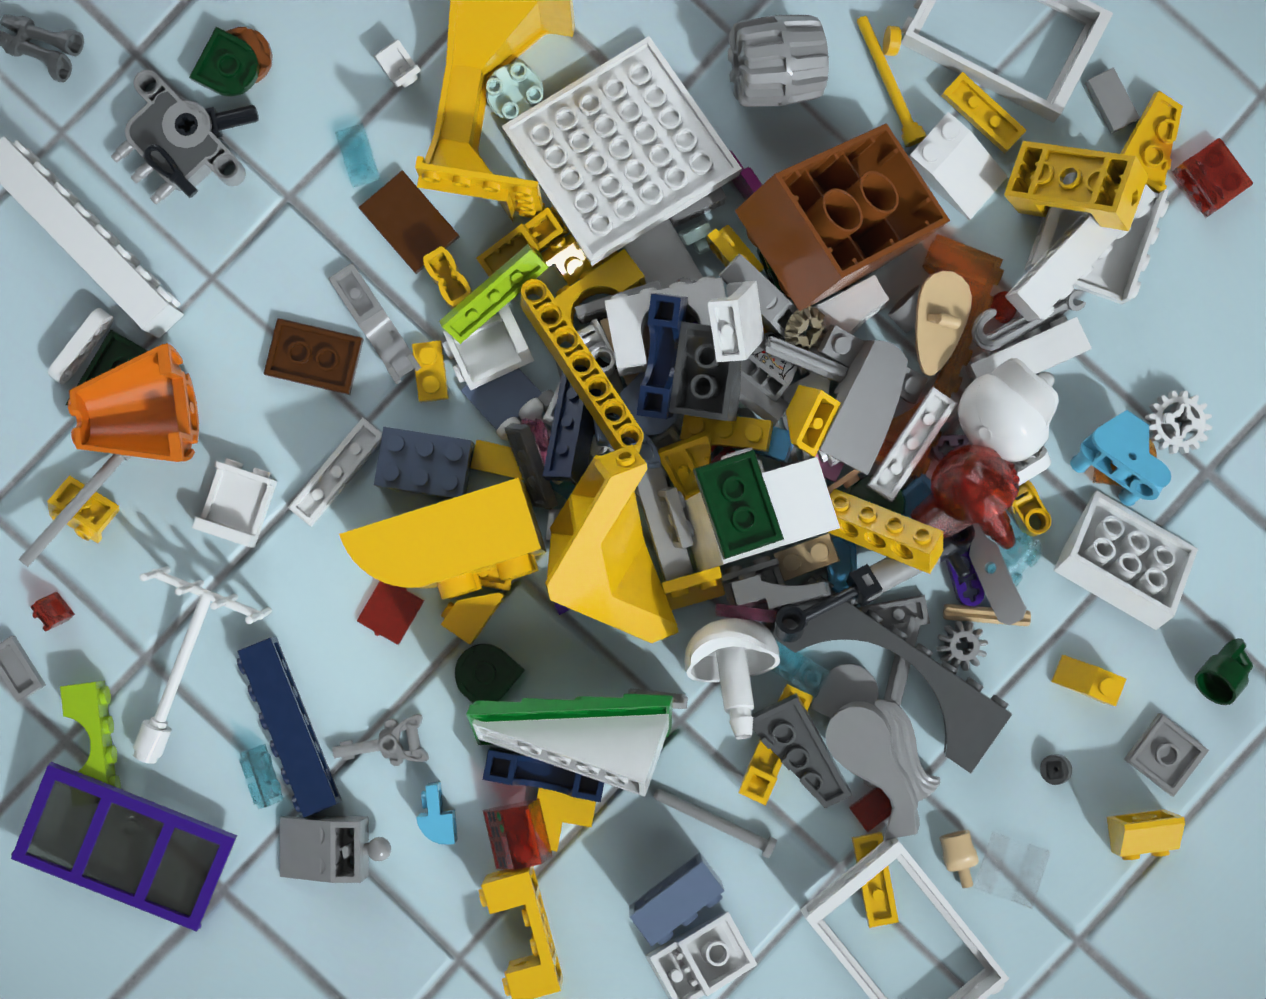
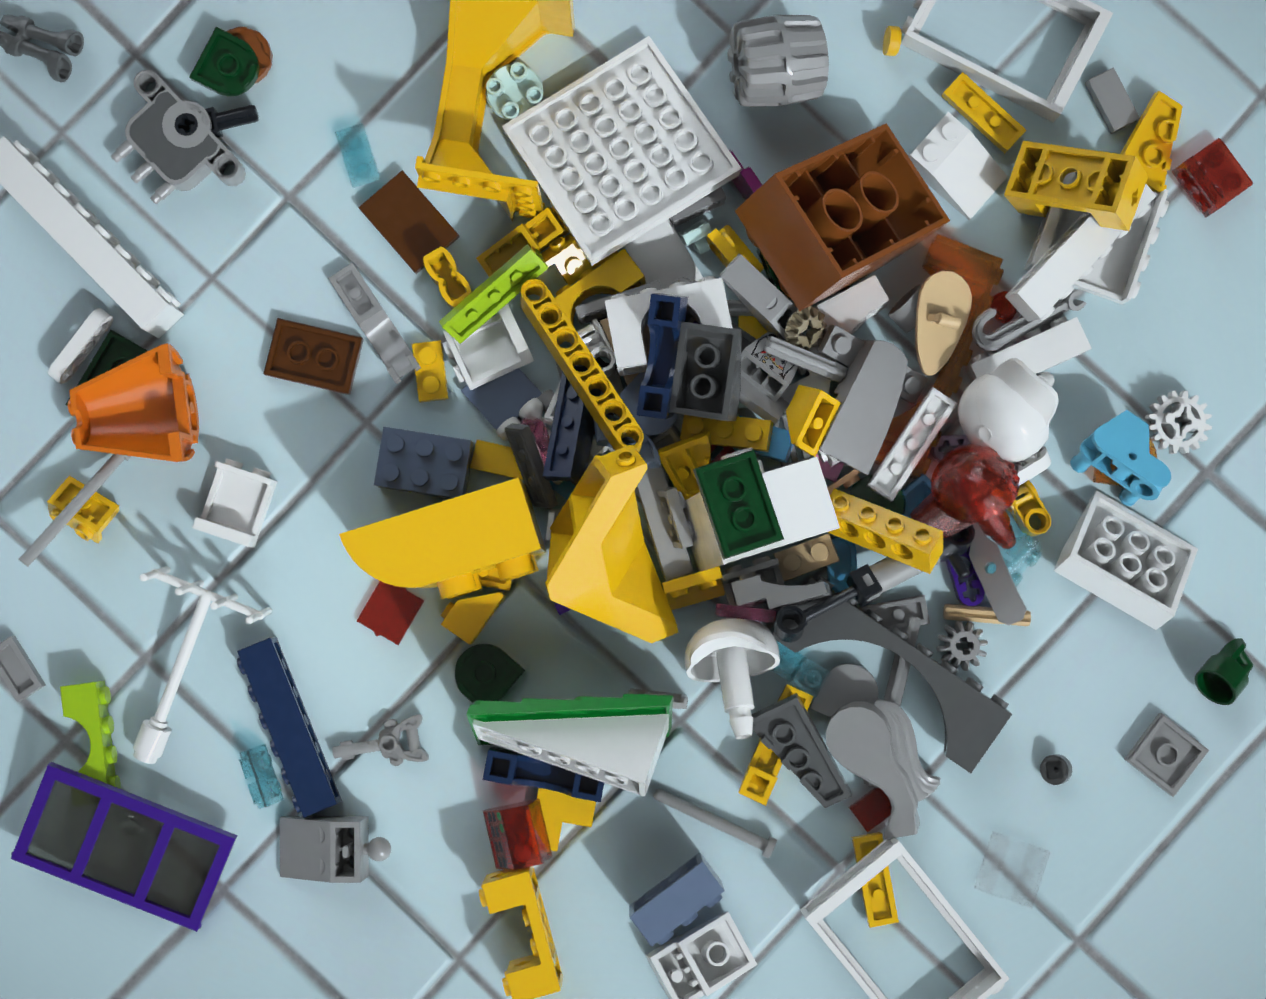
(52, 611): clear red tile -> none
(177, 175): black piece -> none
(336, 472): white tile -> none
(397, 64): white bracket -> none
(437, 824): medium azure brick -> none
(736, 322): white panel -> none
(911, 130): yellow piece -> none
(959, 855): tan piece -> none
(1089, 680): yellow slope -> none
(1145, 833): yellow slope -> none

